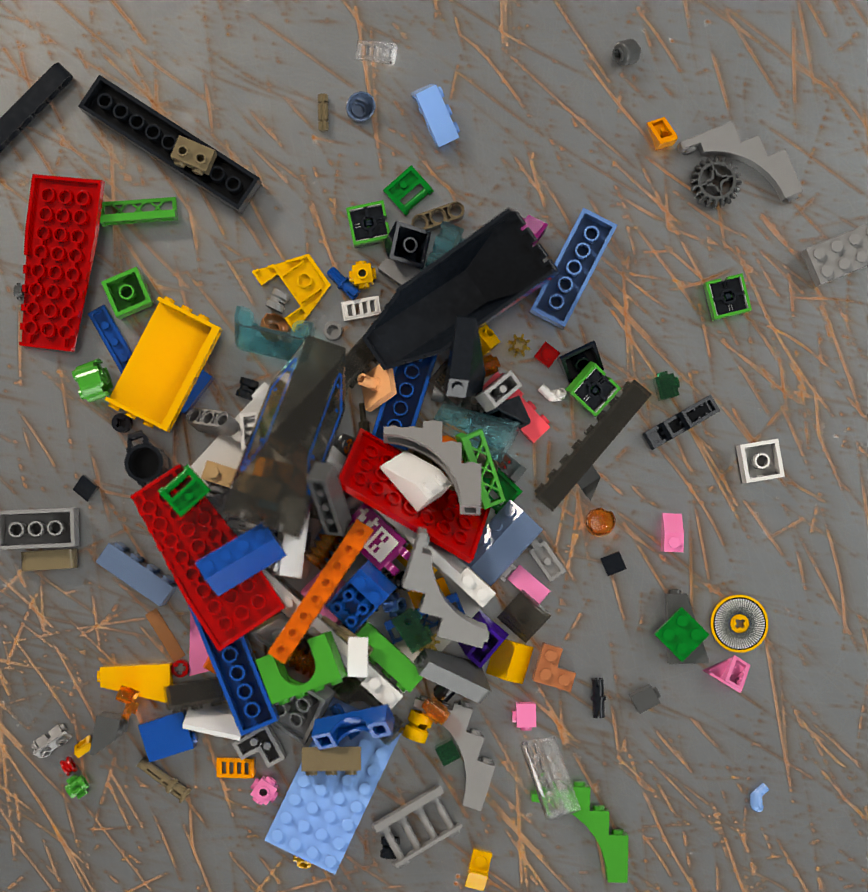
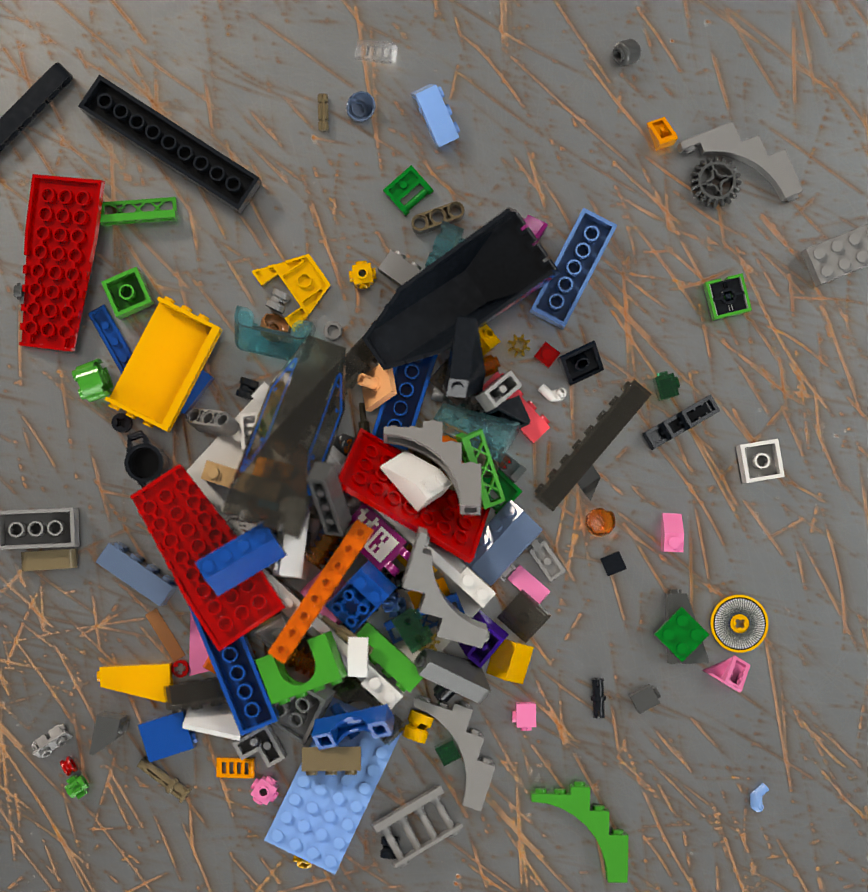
(83, 746): yellow tile -> none
(85, 487): black slope -> none
(128, 696): clear orange bracket -> none
(189, 495): green plate -> none
(193, 155): dark tan brick -> none
(216, 494): light grey wheel -> none
(343, 283): blue axle -> none
(362, 315): white slope -> none
(368, 223): piece -> none
(407, 244): black slope -> none
(435, 711): clear orange brick -> none
(478, 869): yellow slope -> none
(547, 669): nougat brick -> none
(550, 777): clear brick -> none
(593, 388): piece -> none

